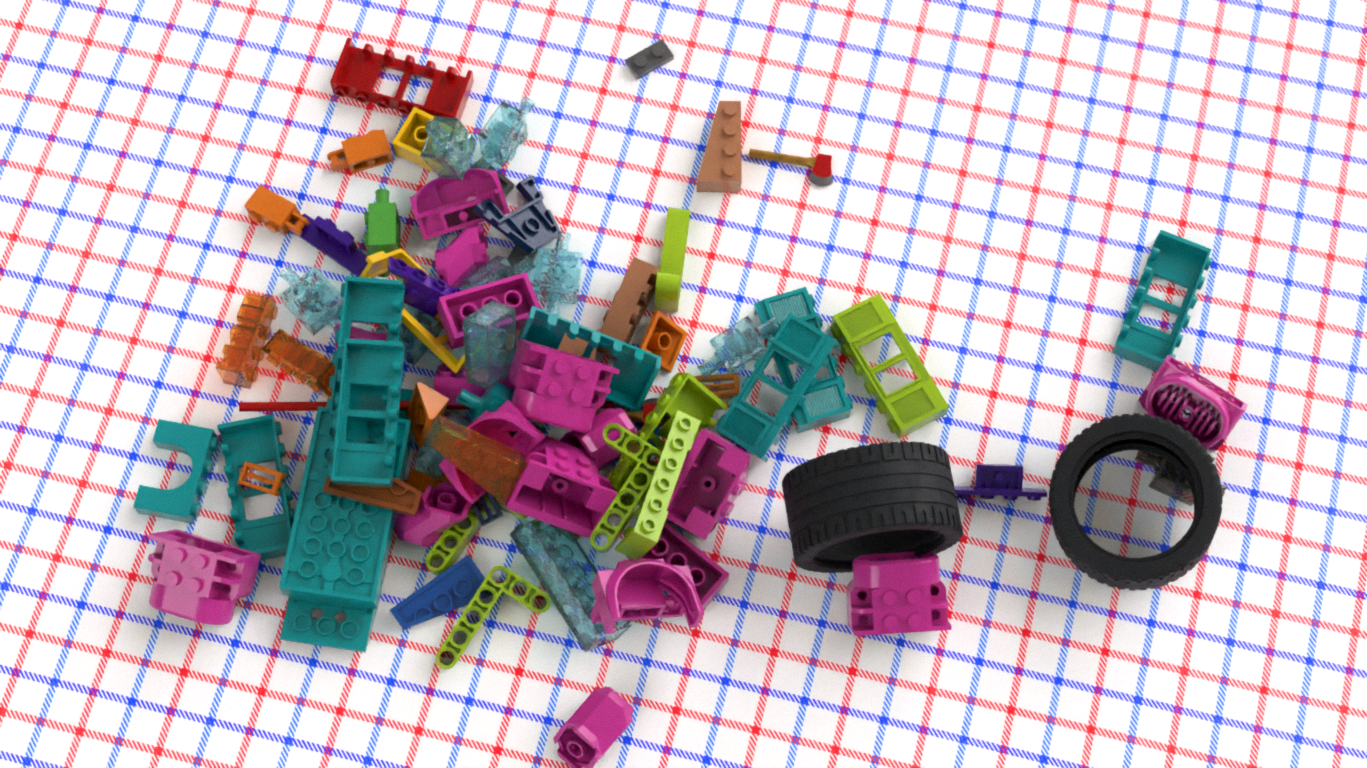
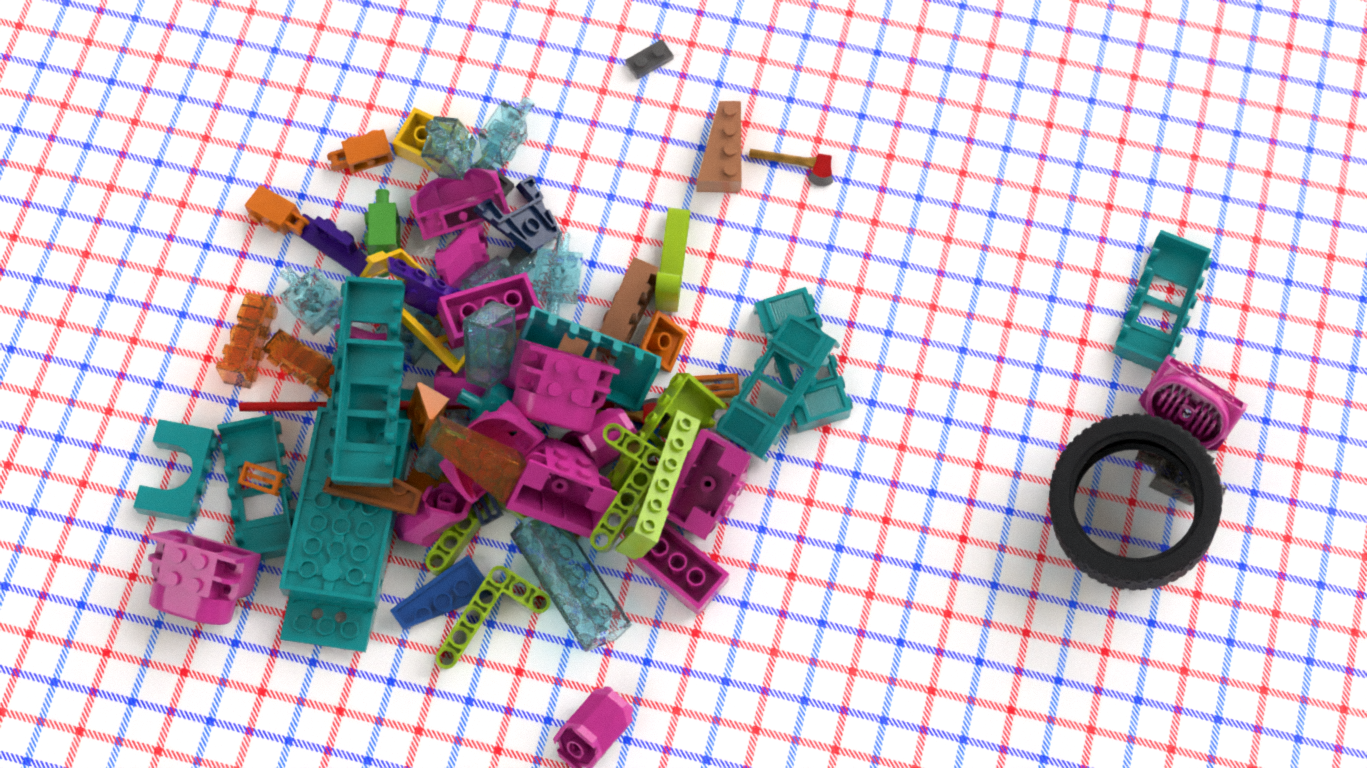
(360, 69): red window -> none
(636, 593): dark pink piece -> none
(738, 346): clear light blue brick -> none
(871, 503): black tyre -> none
(896, 594): dark pink brick -> none
(907, 406): lime window -> none
(999, 481): dark purple bracket -> none

